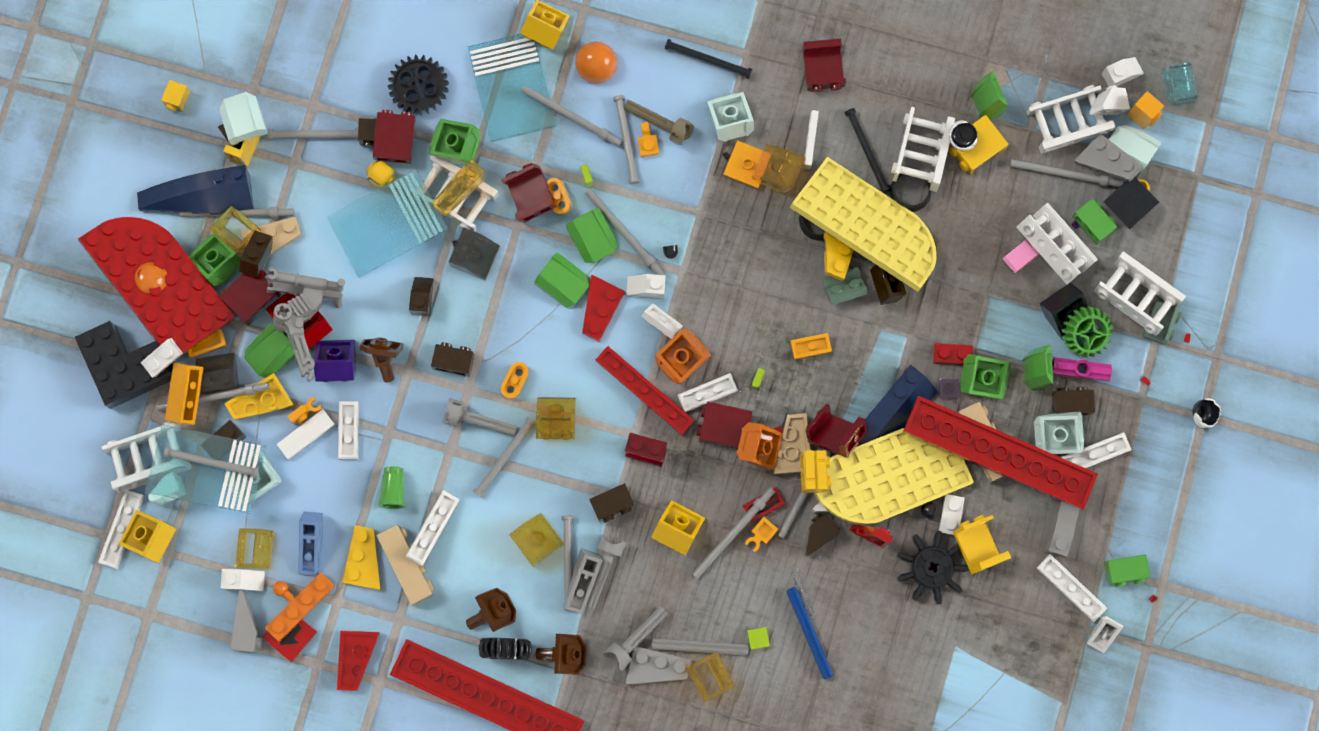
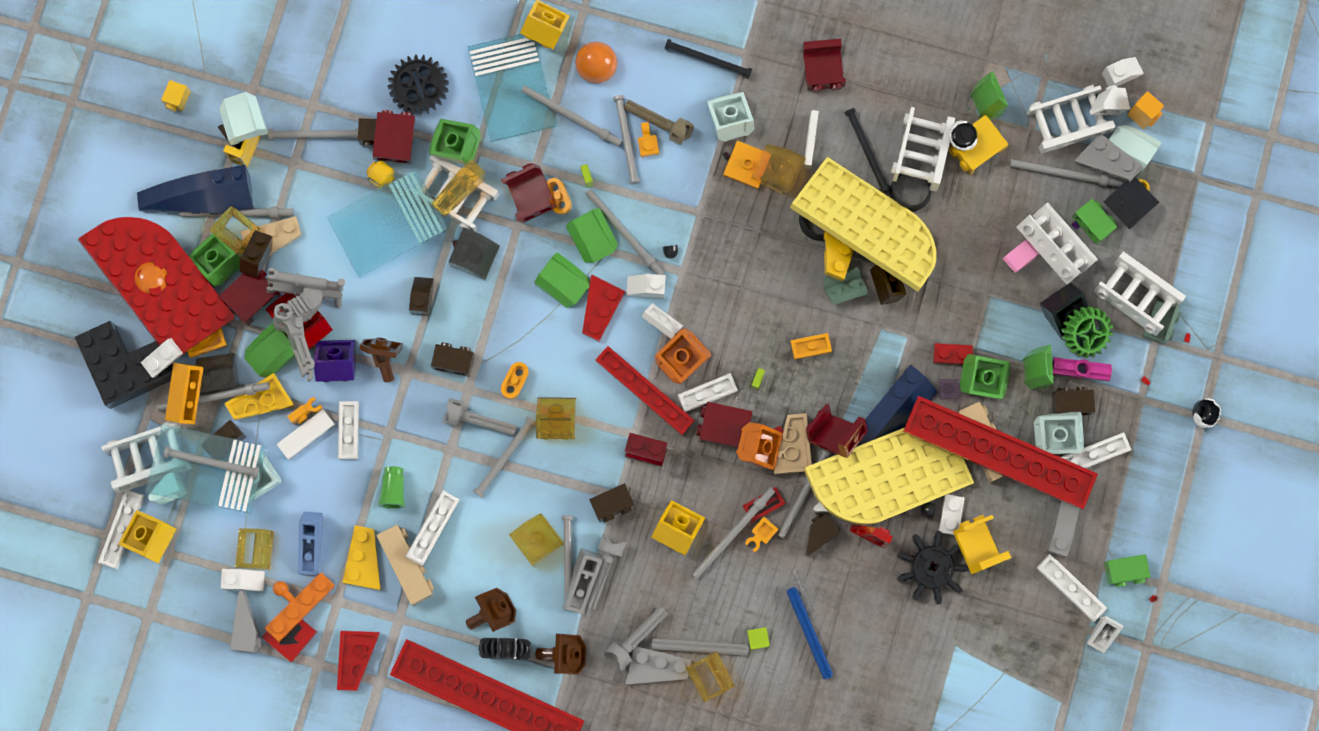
(814, 471): yellow brick -> none
(1180, 84): clear light blue brick -> none

